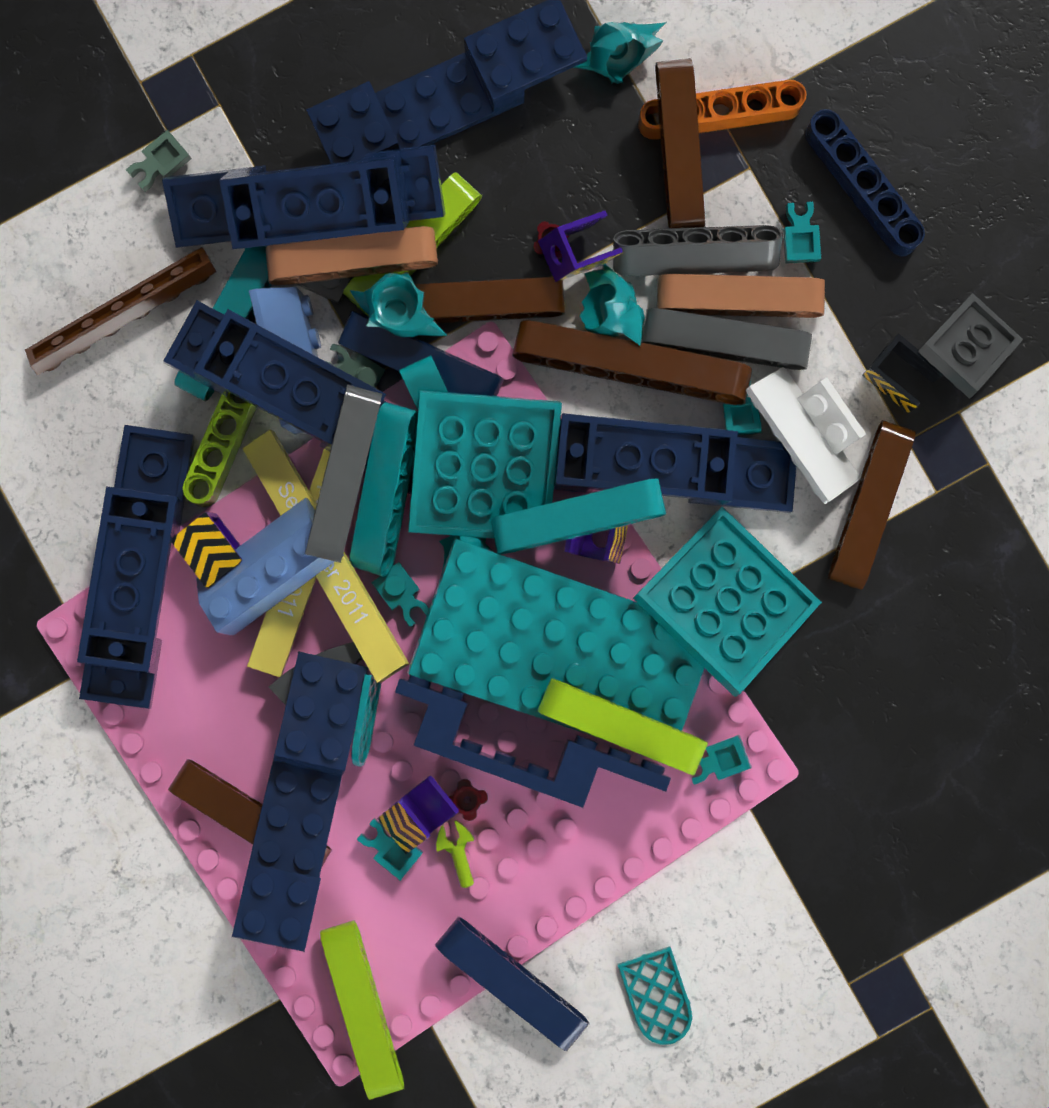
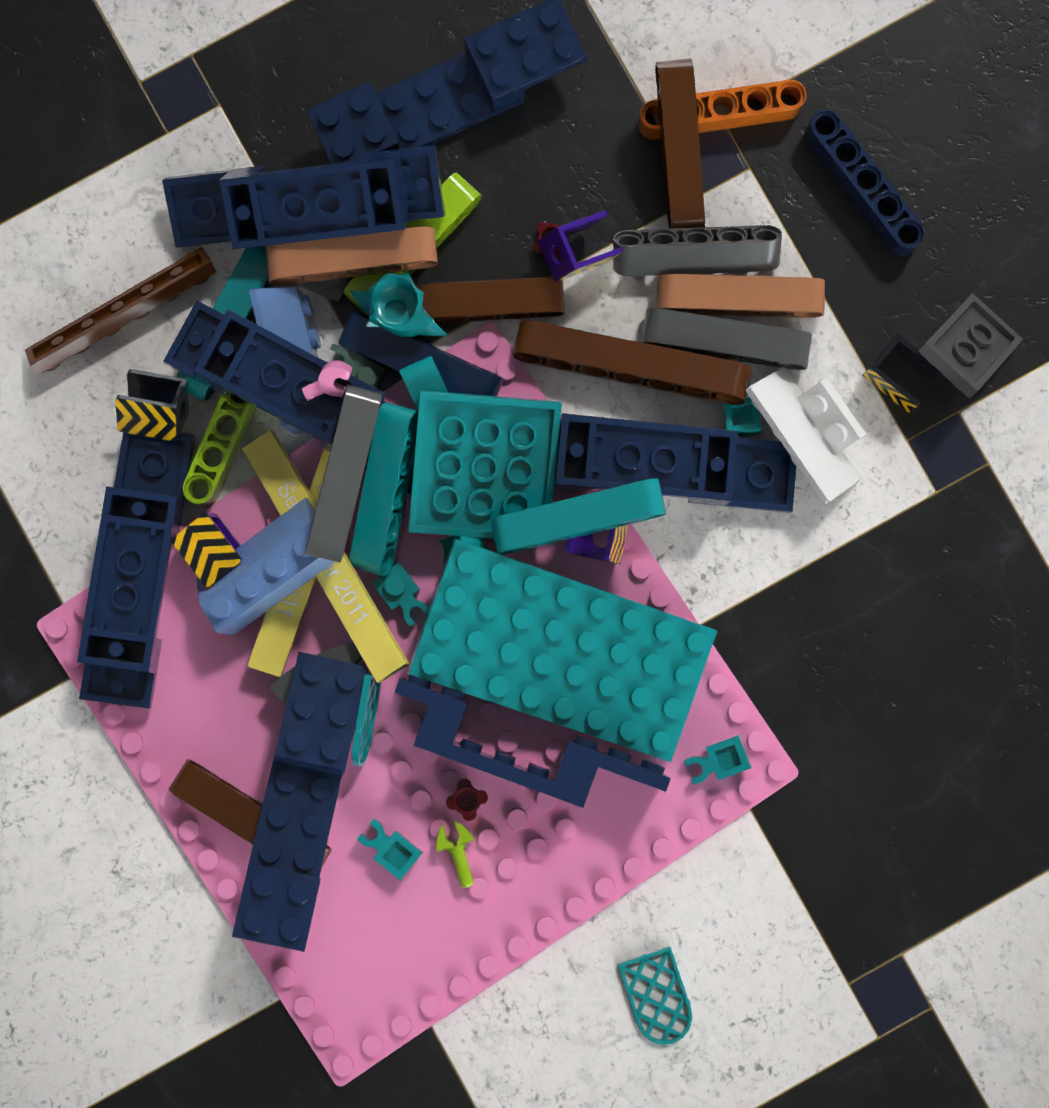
(154, 405): none -> piece
(162, 157): sand green plate -> none
(327, 381): none -> bright pink piece
(362, 1010): lime beam -> none
(418, 814): dark purple piece -> none
(512, 983): dark blue beam -> none
(611, 306): teal hair -> none
(621, 48): teal hair -> none
(622, 726): lime beam -> none
(727, 601): teal plate -> none
(801, 238): teal plate -> none
(871, 505): reddish brown beam -> none

